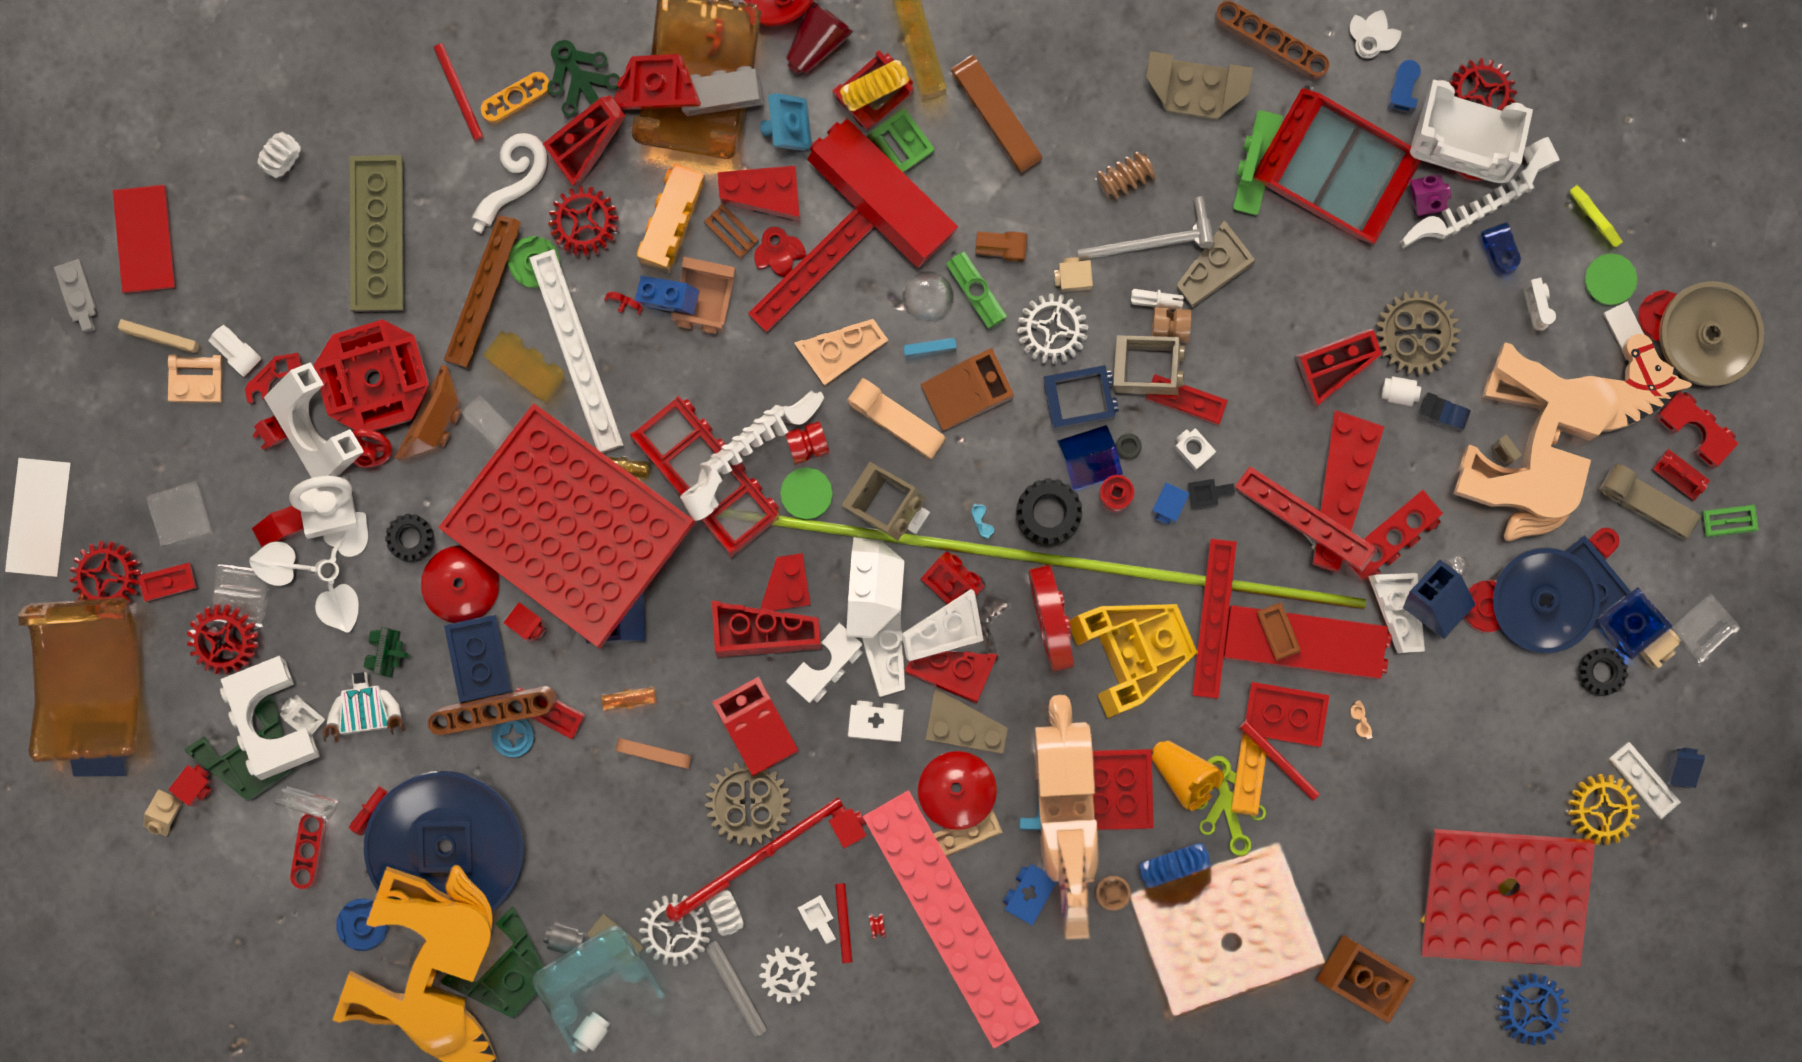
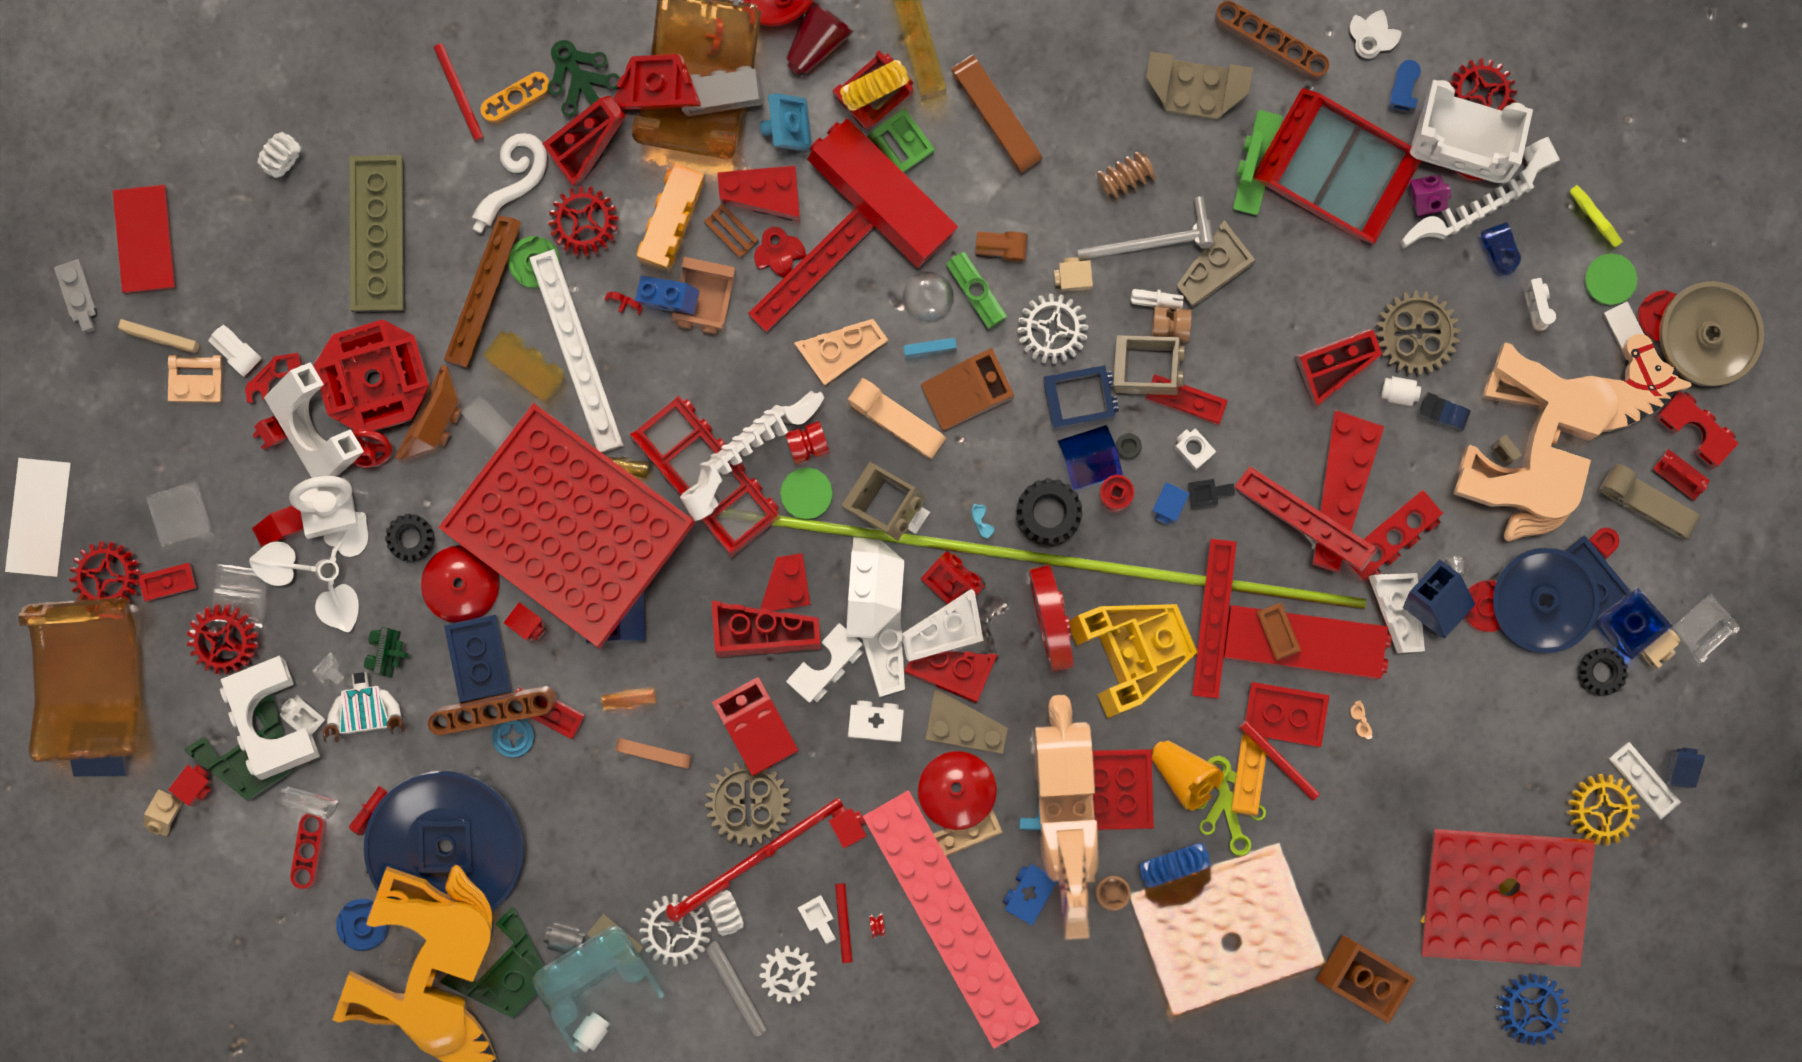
(328, 668): none -> clear tile
(1752, 518): bright green tile -> none

